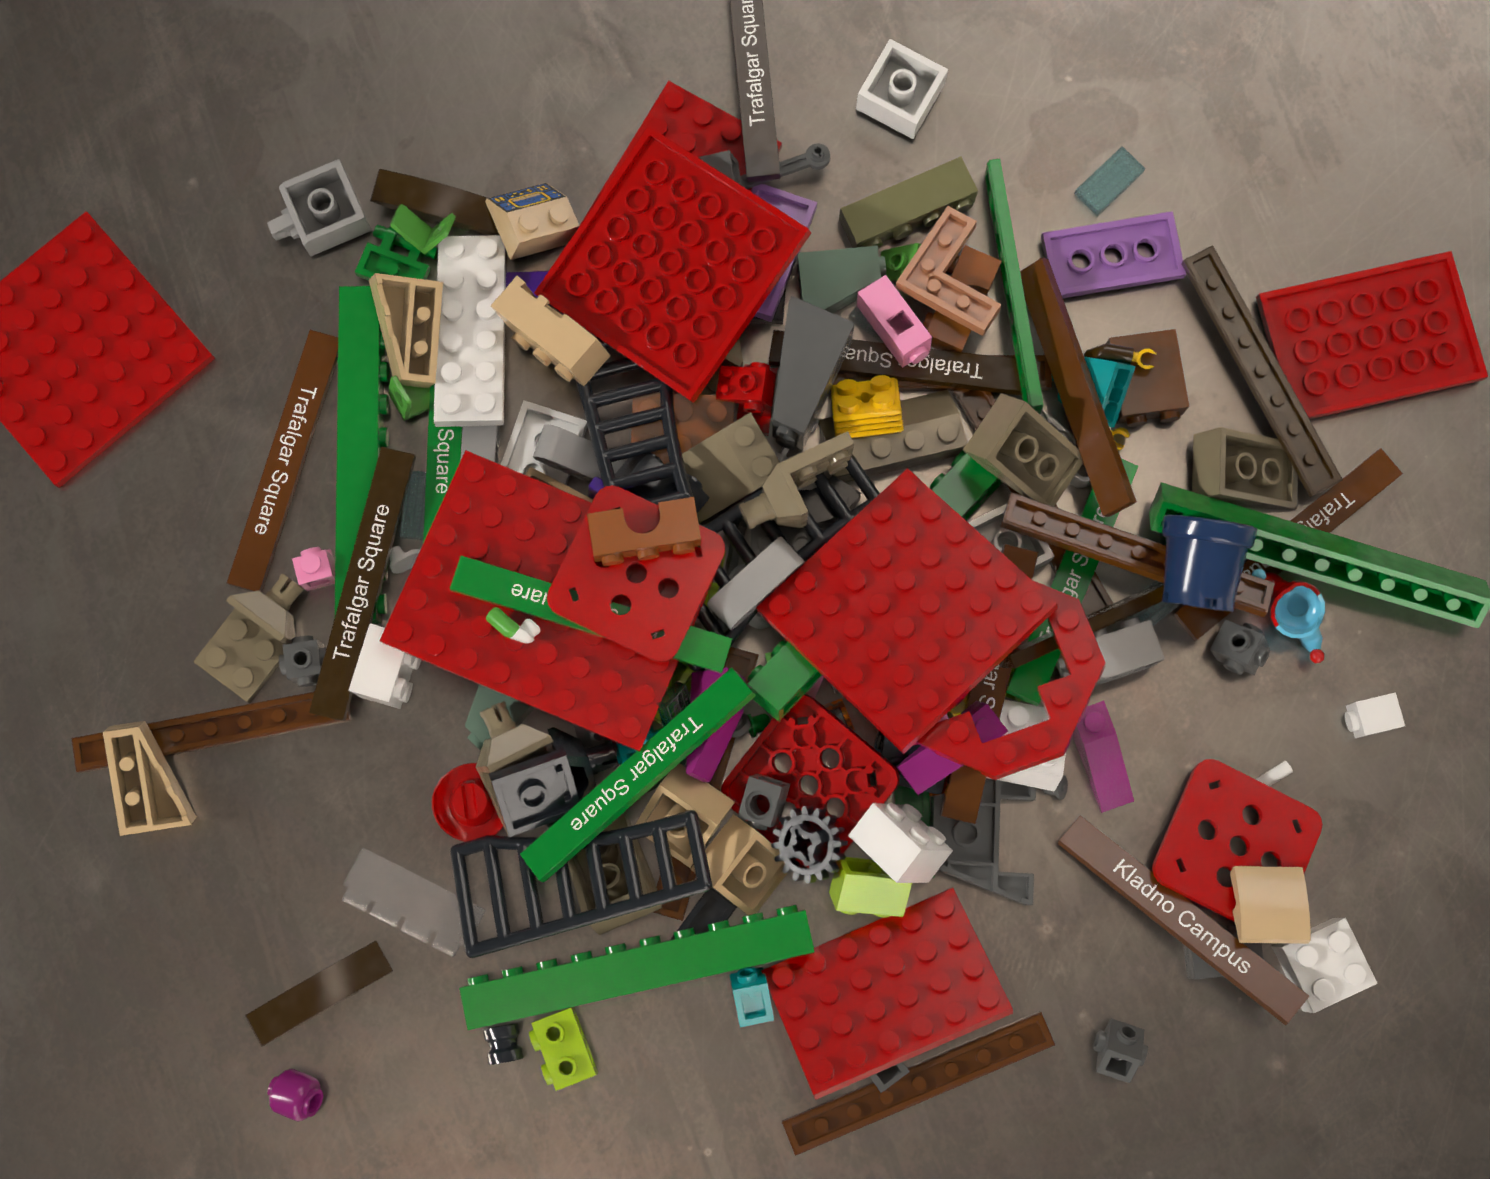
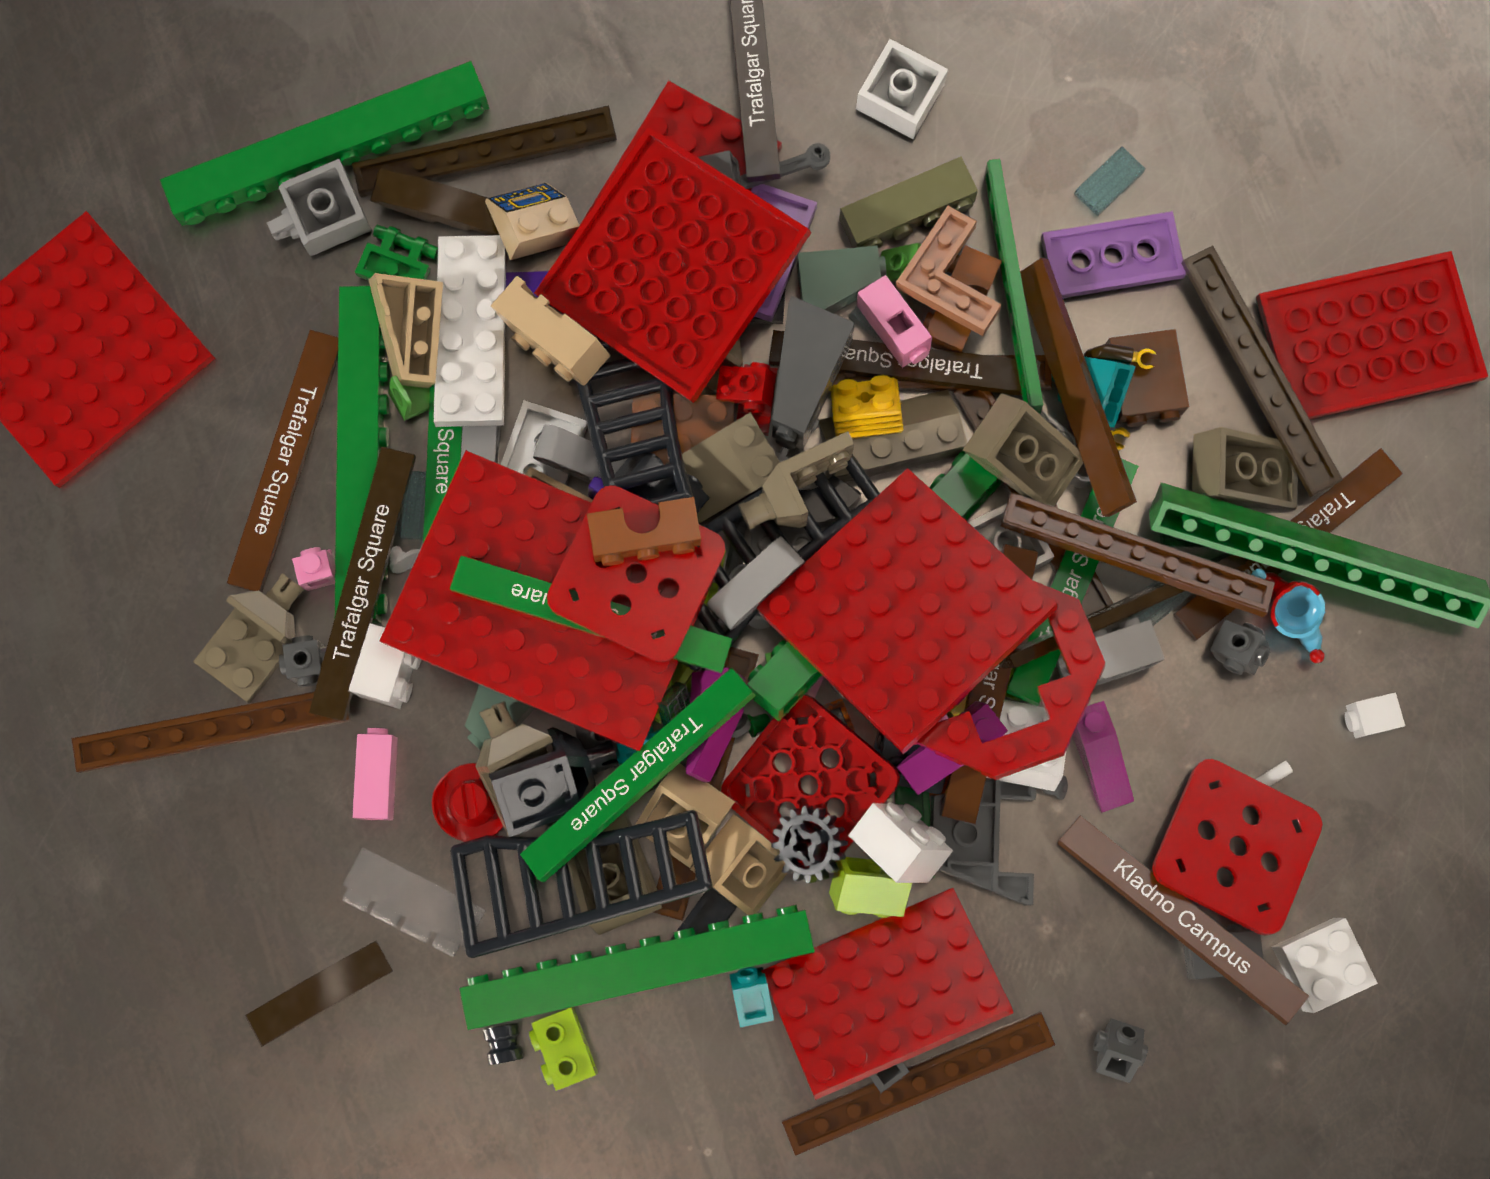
(143, 782): tan wedge -> none
(295, 1095): magenta head -> none
(344, 135): none -> green brick
(375, 775): none -> bright pink brick
(417, 231): bright green bracket -> none
(492, 148): none -> dark brown tile
(510, 629): arm -> none
(774, 790): dark grey brick -> none
(1204, 560): dark blue piece -> none
(1271, 905): tan slope -> none

